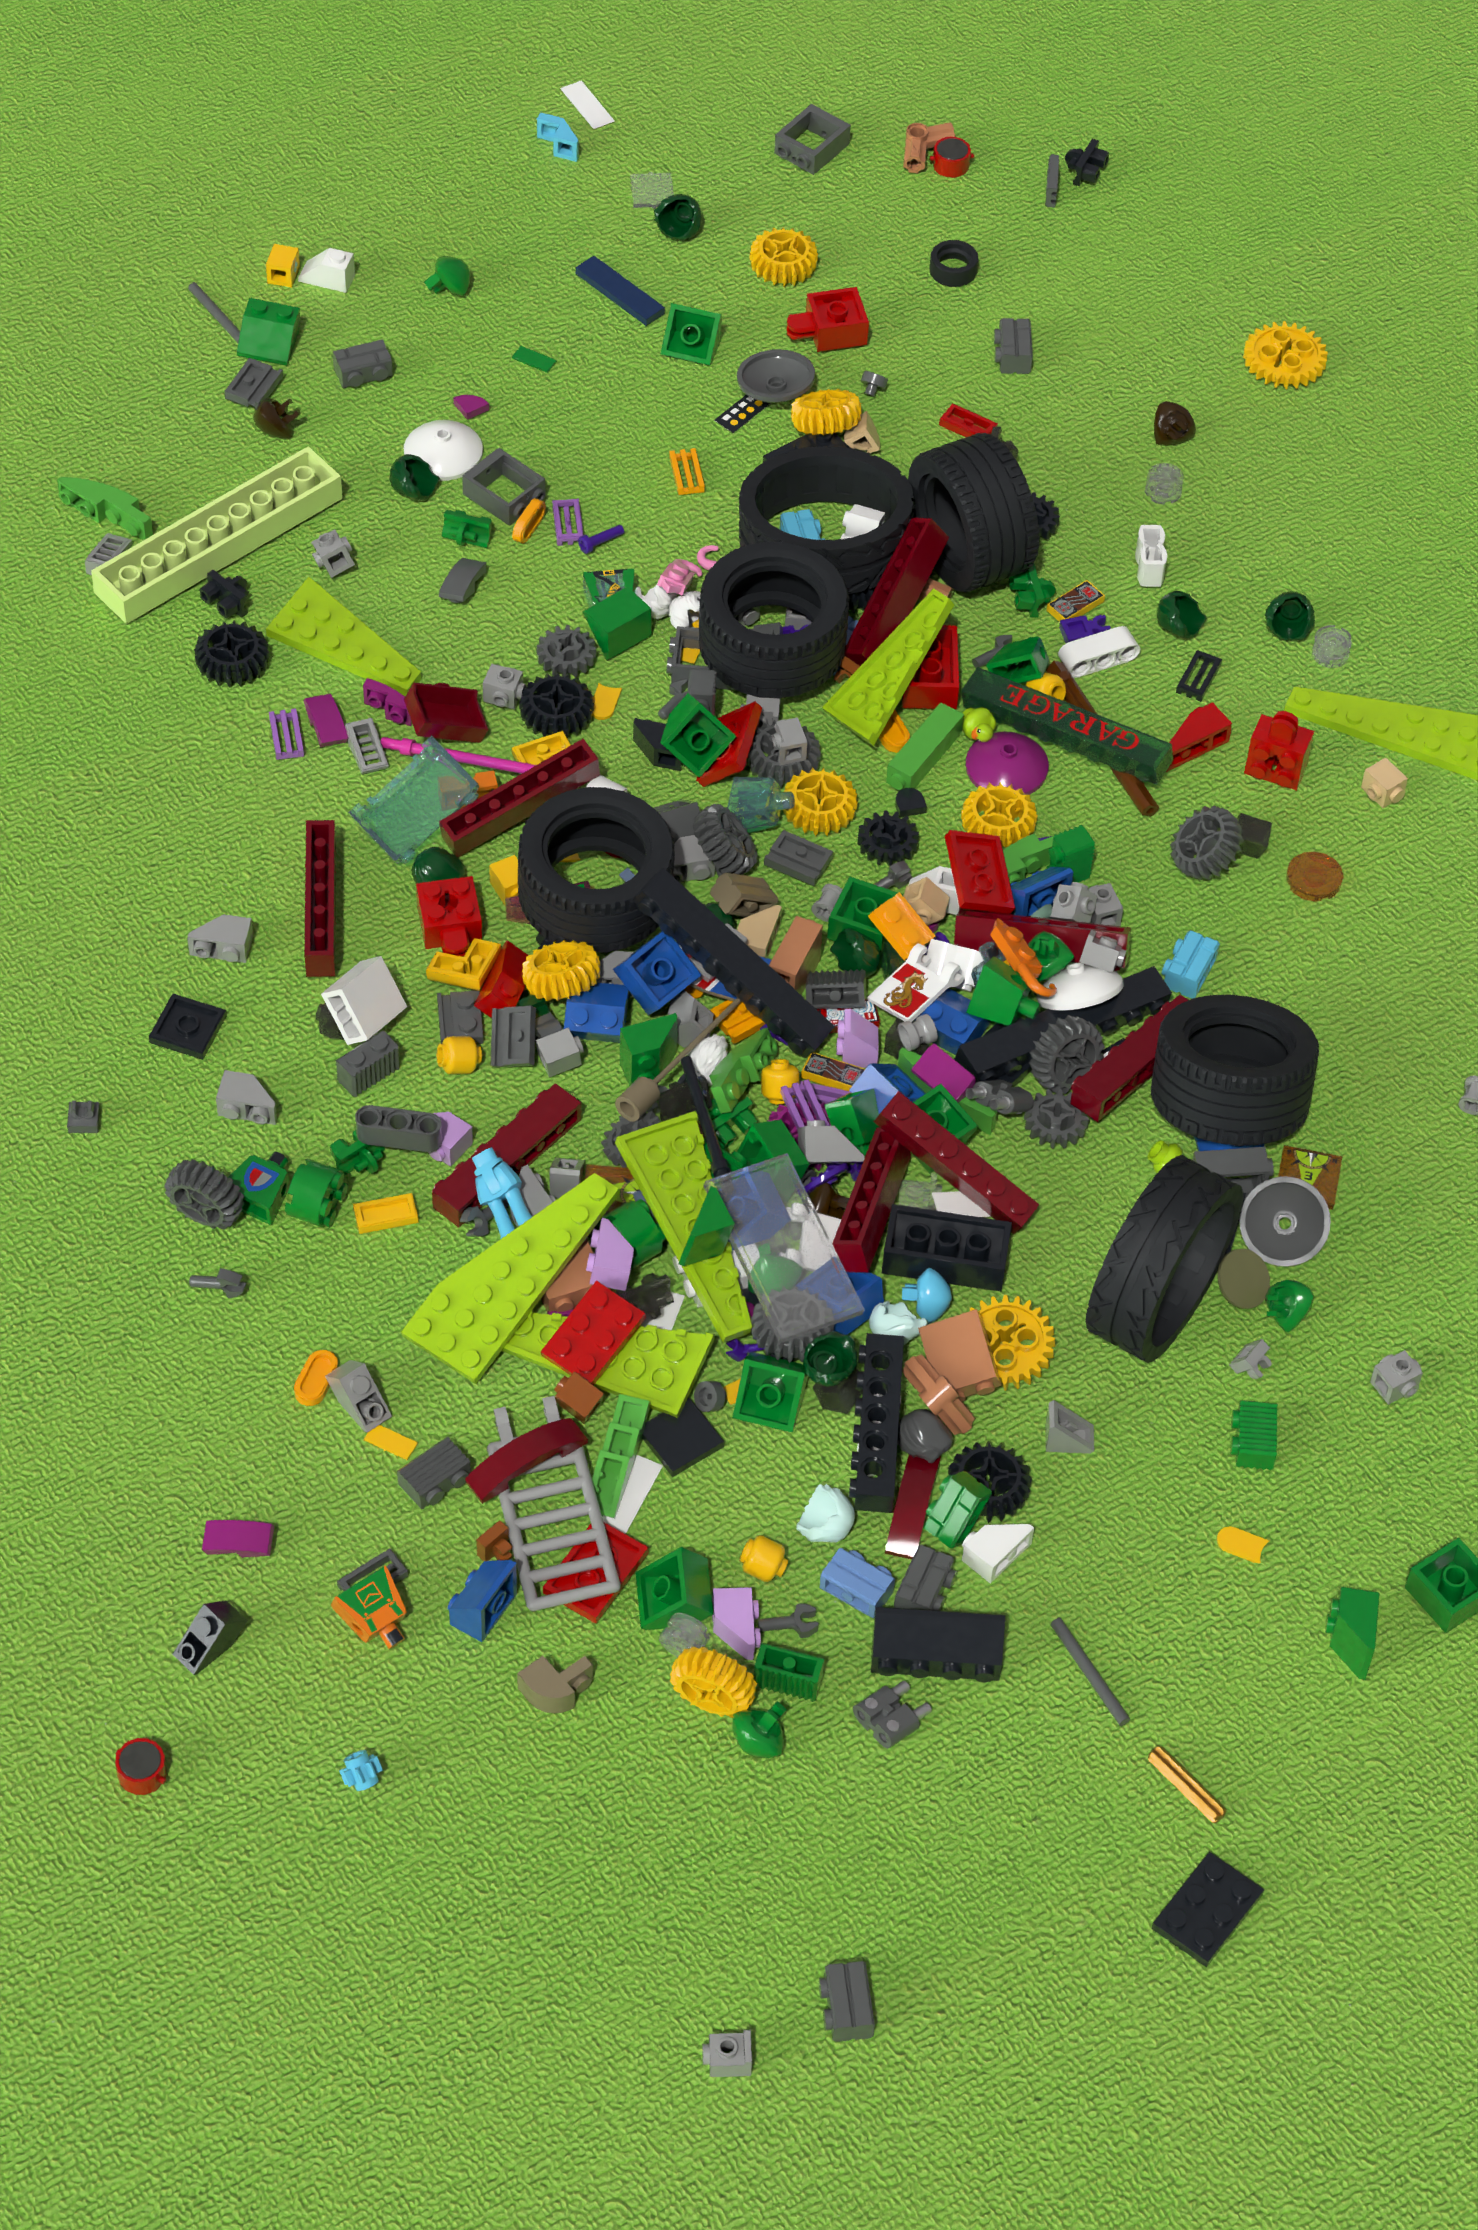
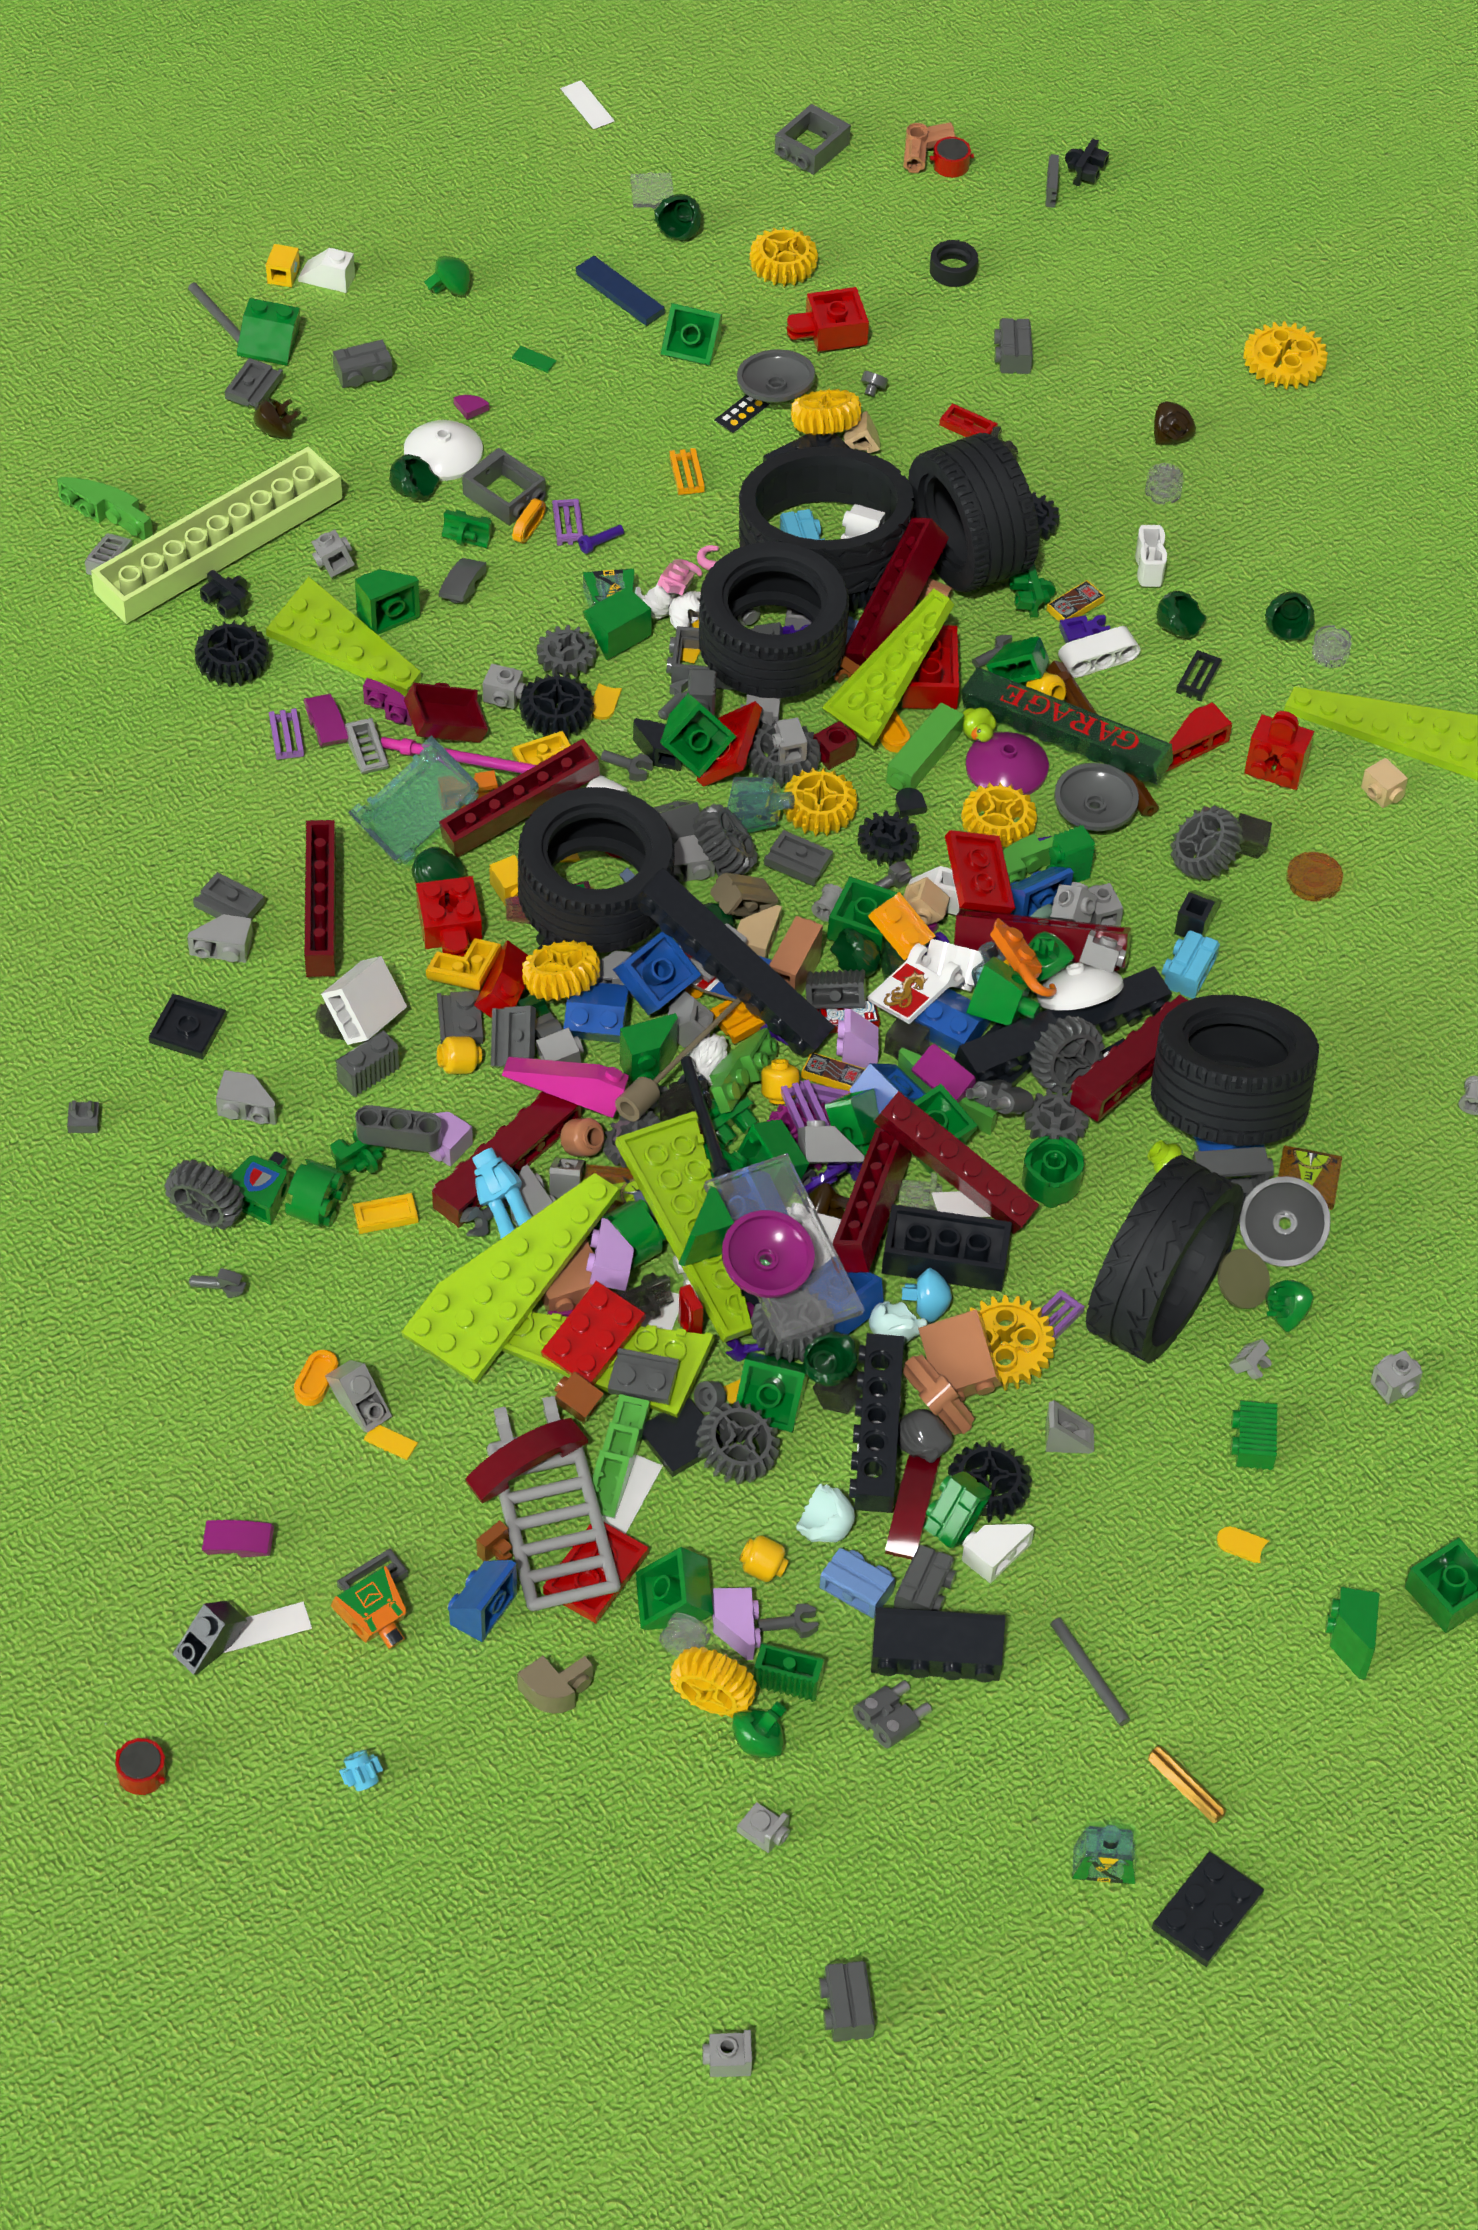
(228, 897): none -> dark grey plate
(272, 1625): none -> white sticker
(387, 599): none -> green slope
(434, 1473): dark grey brick -> none
(558, 131): medium azure slope -> none
(579, 1083): none -> dark pink wedge
(582, 1137): none -> nougat head
(631, 765): none -> dark grey bar
(643, 1376): none -> dark grey plate
(690, 1310): none -> red tile
(738, 1459): none -> dark grey gear
(764, 1827): none -> light grey bracket
(773, 1238): none -> magenta dish
(836, 744): none -> dark red brick
(920, 1031): light grey wheel -> none
(1053, 1170): none -> green brick
(1066, 1321): none -> medium lavender tile
(1096, 796): none -> dark grey dish
(1105, 1855): none -> clear light blue torso
(1196, 913): none -> black slope

